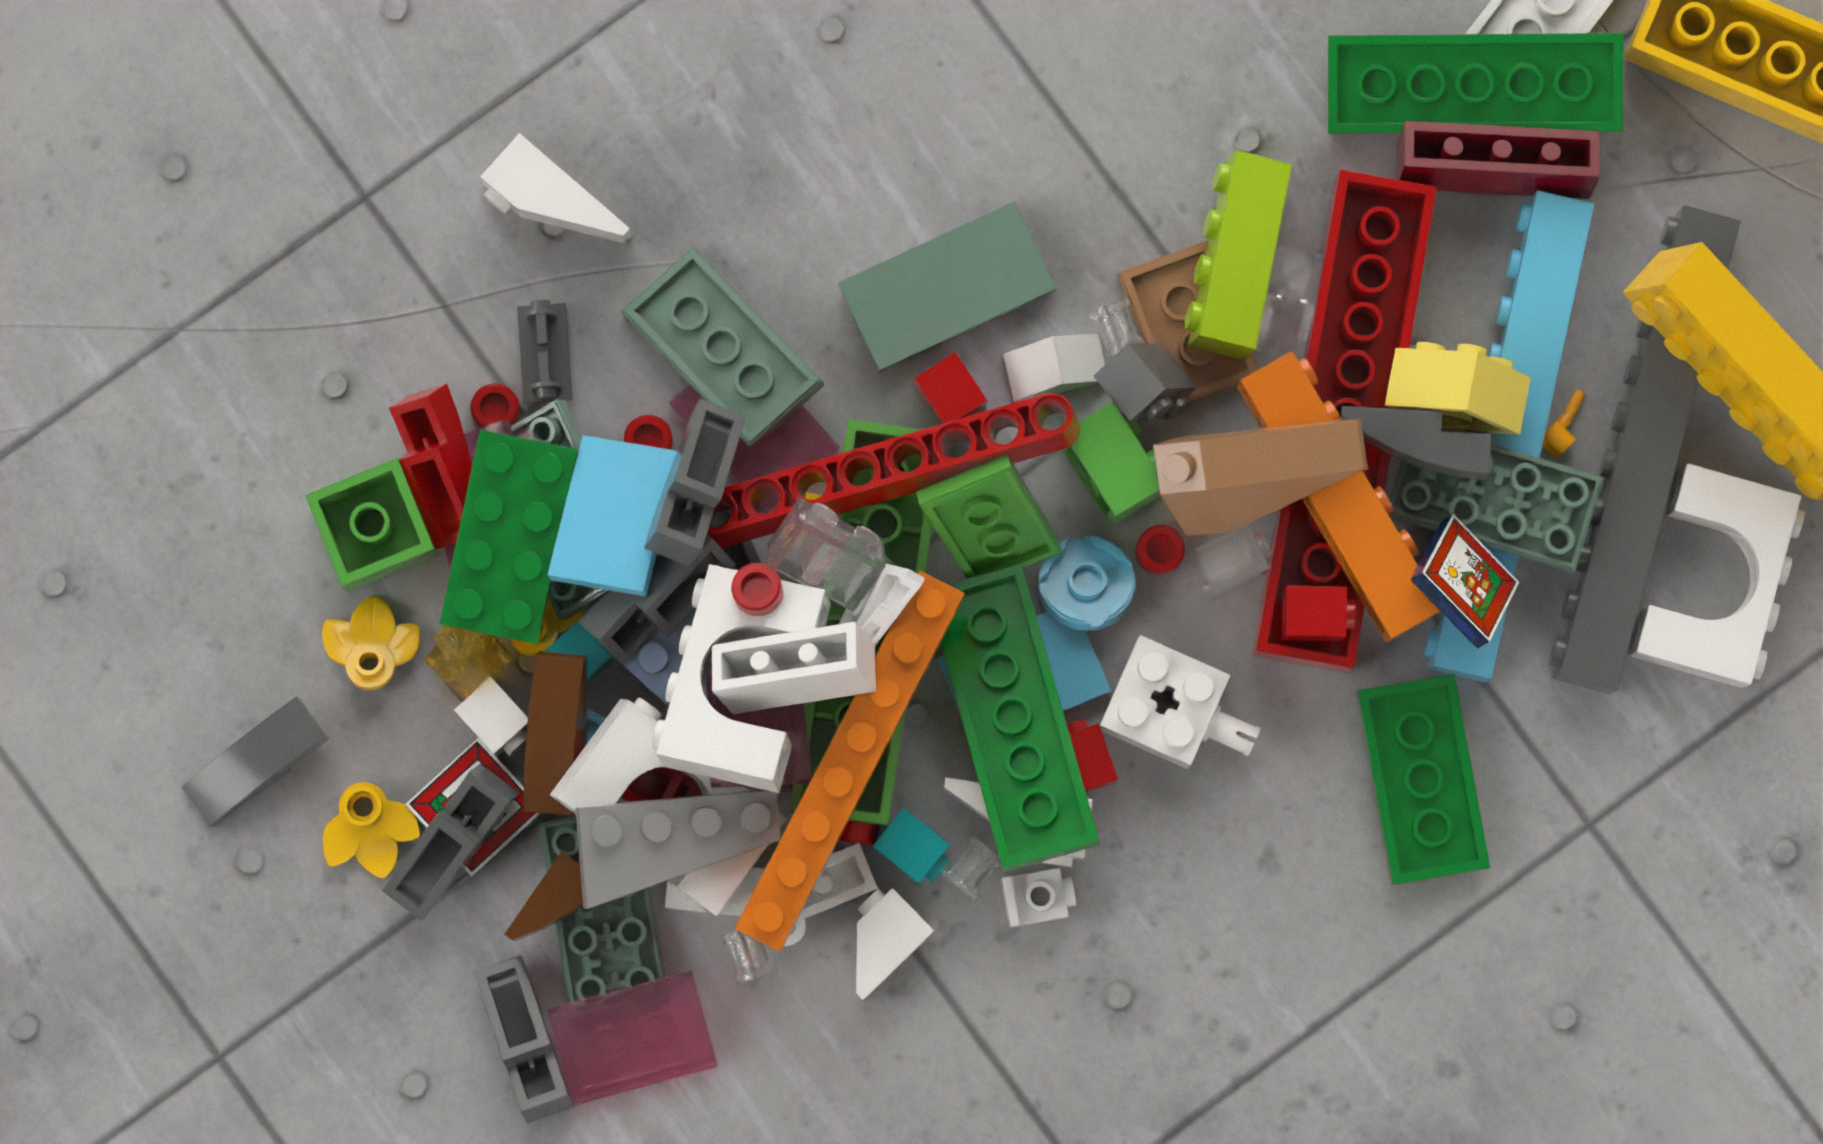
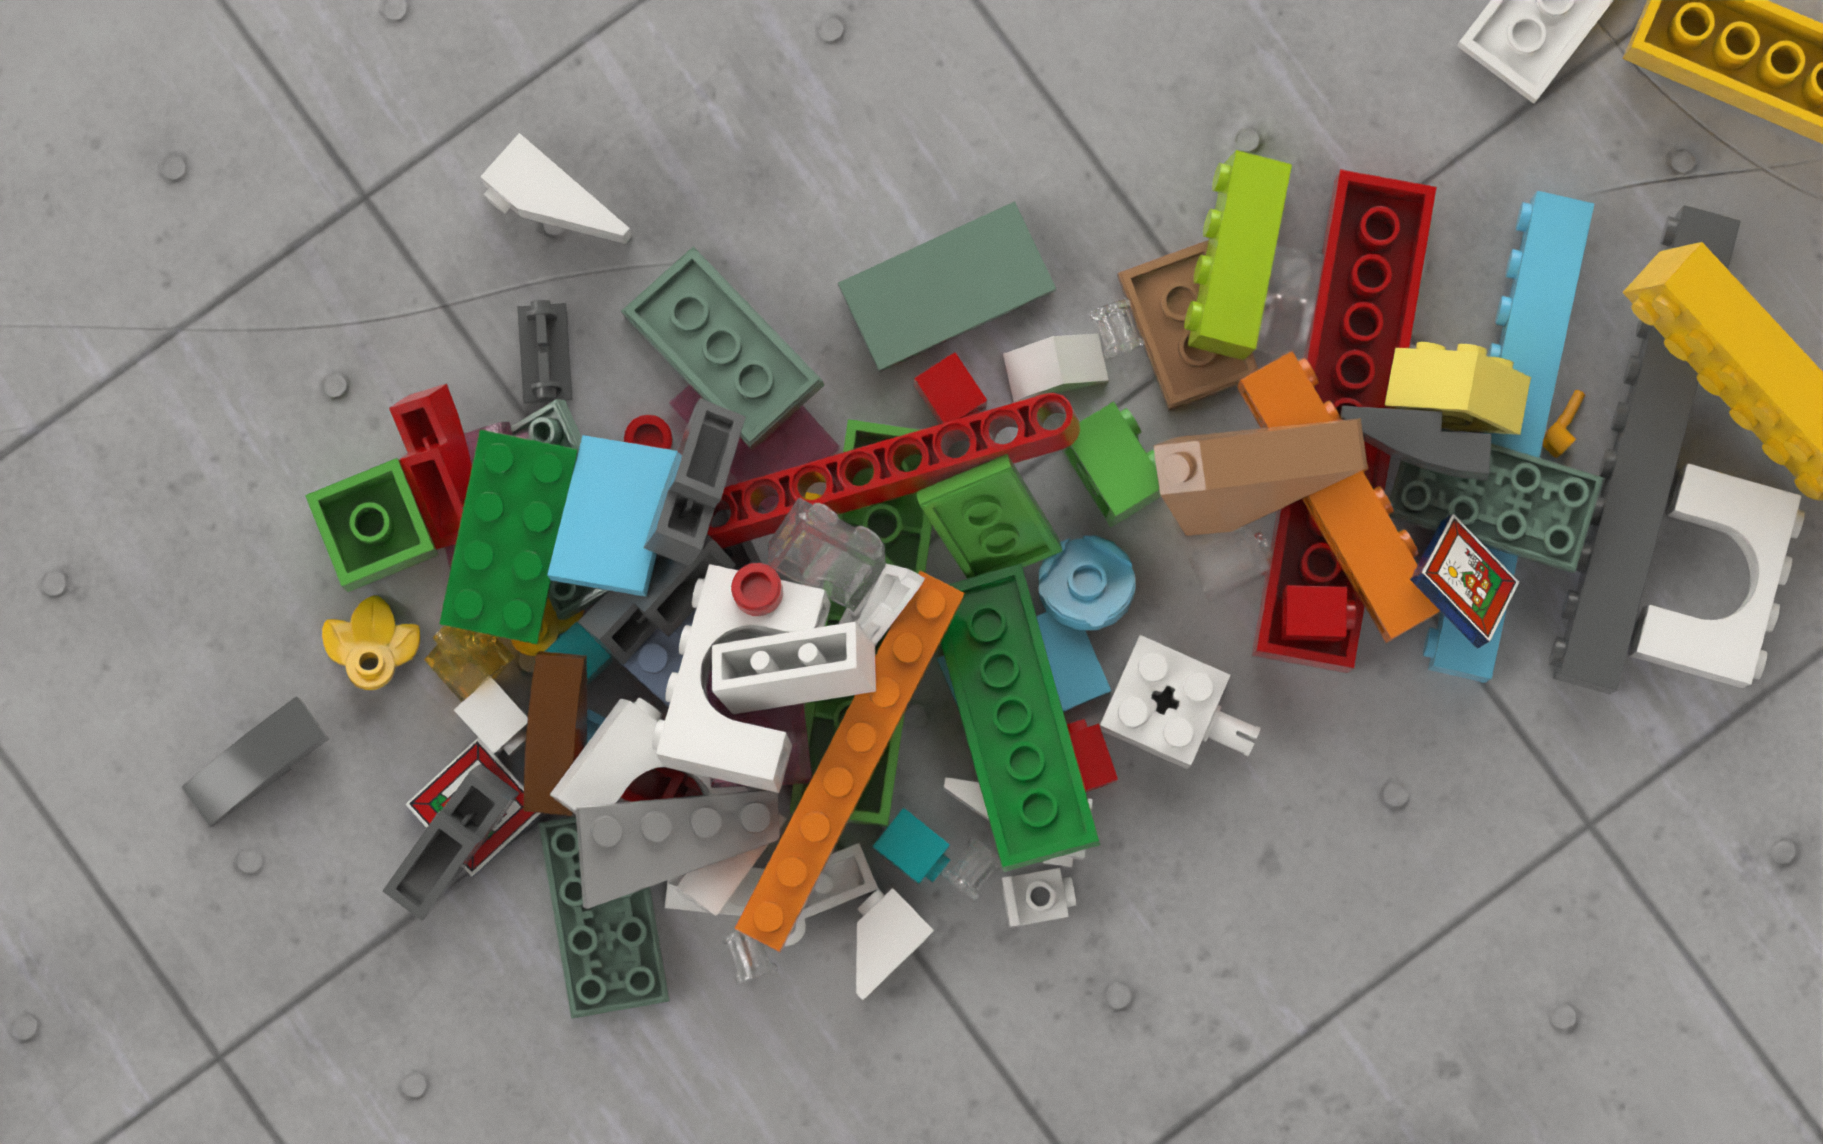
(369, 837): yellow plate -> none
(494, 404): red tile -> none
(524, 1039): dark grey slope -> none
(552, 900): reddish brown slope -> none
(632, 1038): clear pink tile -> none
(860, 833): red tile -> none
(1146, 382): dark grey brick -> none
(1160, 549): red tile -> none
(1422, 779): green plate -> none
(1476, 80): green plate -> none
(1499, 159): dark red brick -> none

